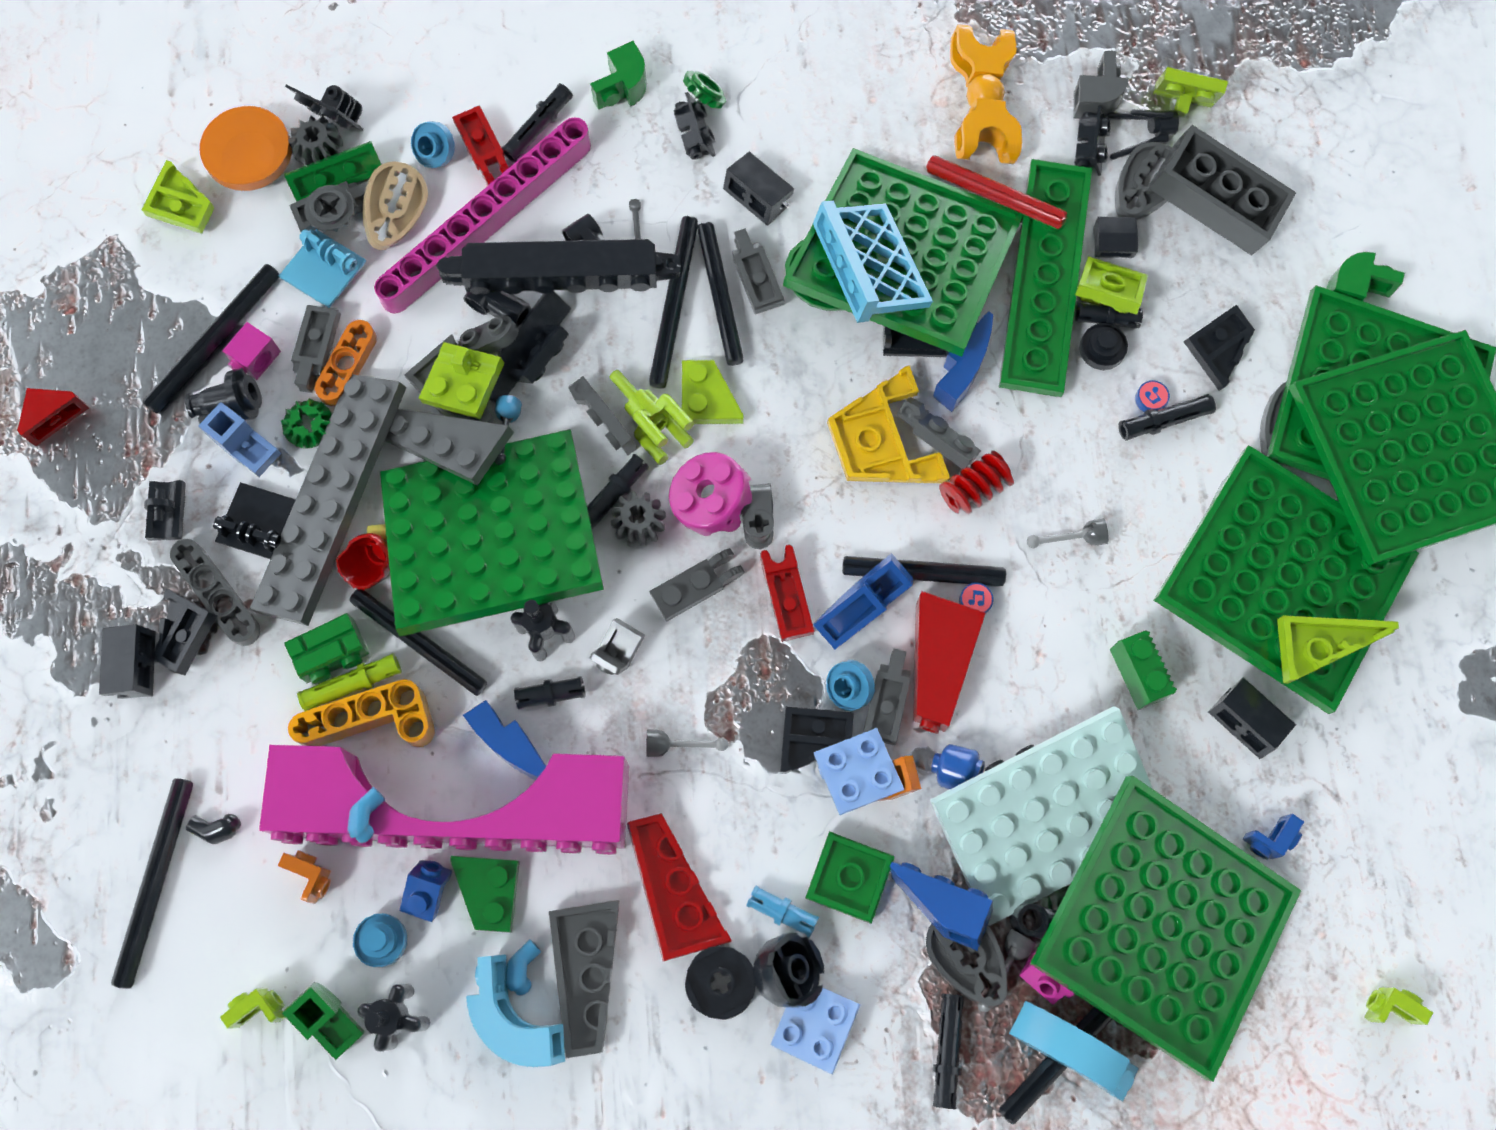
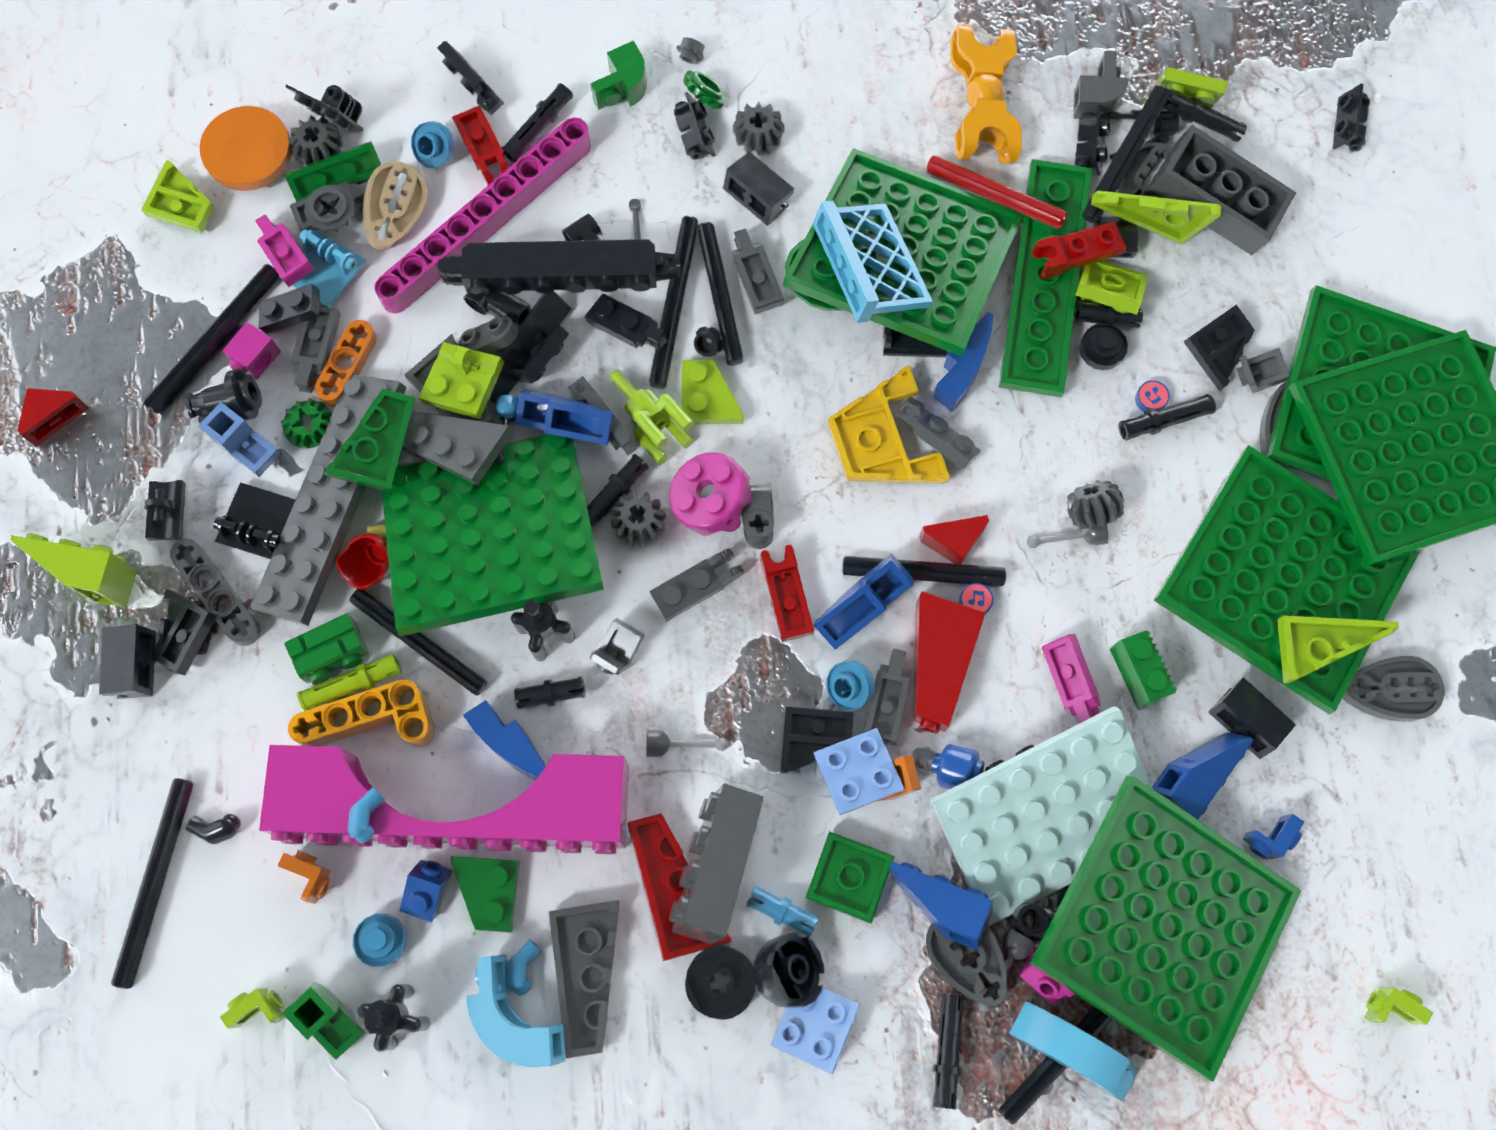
(90, 572): none -> lime slope
(283, 251): none -> dark pink hinge
(289, 308): none -> black plate
(376, 444): none -> green wing
(472, 80): none -> black hinge
(563, 417): none -> blue slope
(625, 323): none -> black hinge
(690, 50): none -> dark grey plate
(705, 348): none -> black plate
(717, 864): none -> dark grey brick
(758, 128): none -> dark grey gear
(954, 538): none -> red slope
(976, 482): red piece -> none
(1072, 677): none -> dark pink hinge
(1079, 248): none -> red plate
(1095, 505): none -> dark grey gear
(1129, 148): none -> black axle
(1164, 216): none -> lime wing
(1193, 111): none -> black pin
(1199, 775): none -> blue slope
(1263, 370): none -> dark grey bracket
(1351, 109): none -> black hinge
(1360, 275): green brick -> none
(1402, 705): none -> dark grey piece

